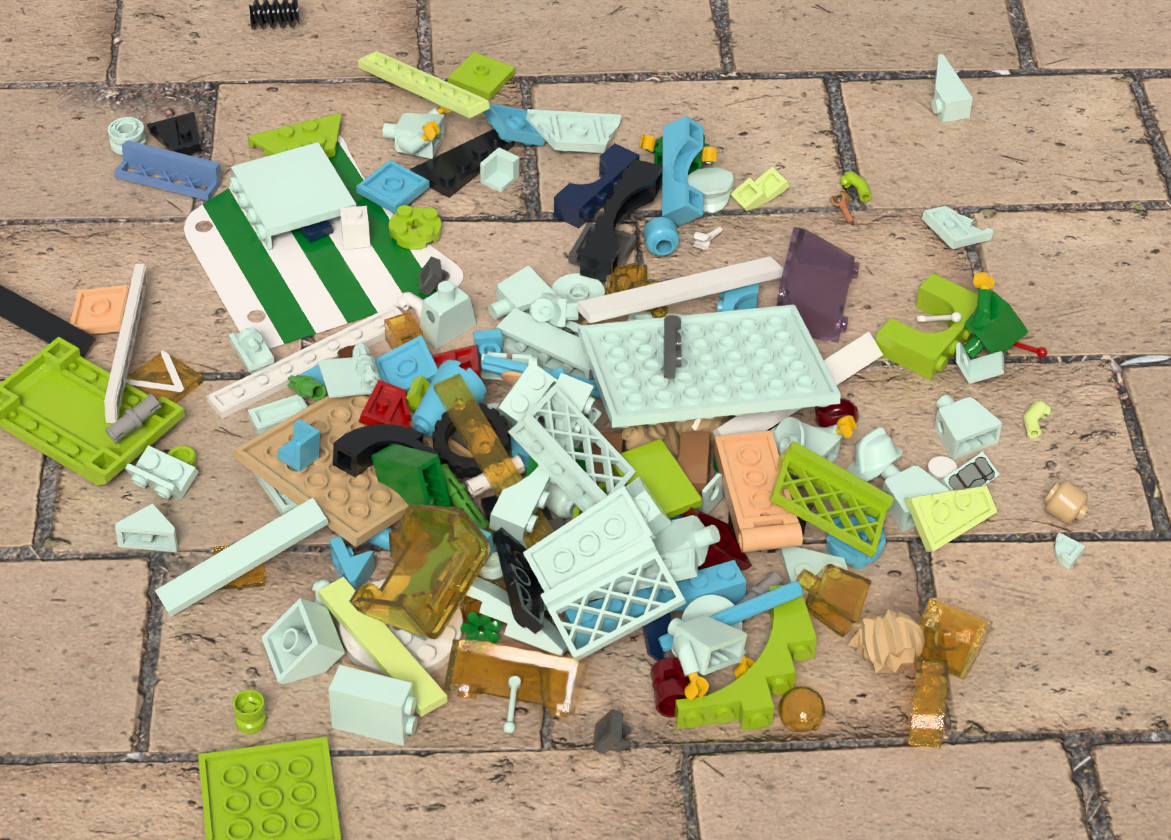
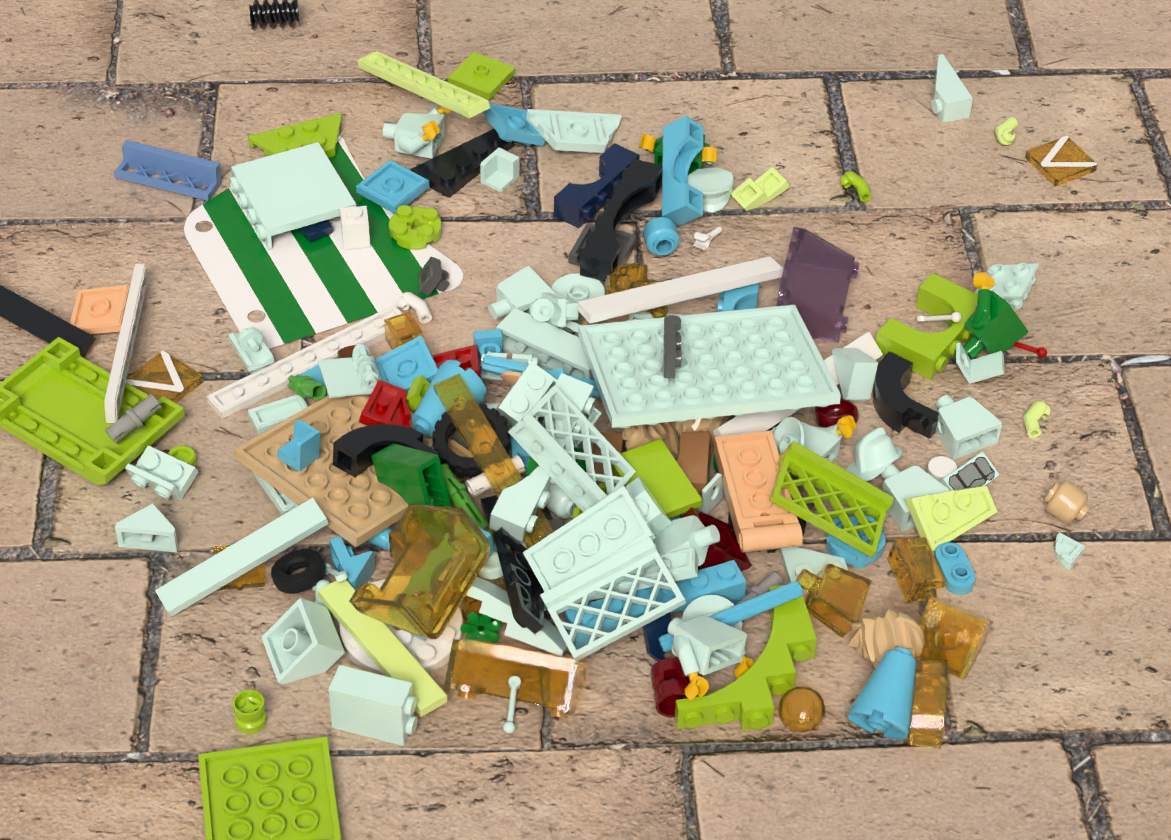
(125, 129): light aqua wheel -> none
(178, 133): black wing -> none
(302, 581): none -> black tyre
(340, 576): none -> light aqua hinge
(446, 315): light aqua torso -> none
(610, 733): dark grey tile -> none
(843, 205): nougat hand -> none
(855, 373): none -> light aqua slope
(887, 696): none -> medium azure cone
(894, 405): none -> black arch
(915, 569): none -> clear yellow hinge
(952, 563): none -> medium azure plate
(954, 228): light aqua wing -> none
(1004, 131): none -> yellowish green arm
(1012, 282): none -> light aqua hinge
(1061, 161): none -> clear yellow tile

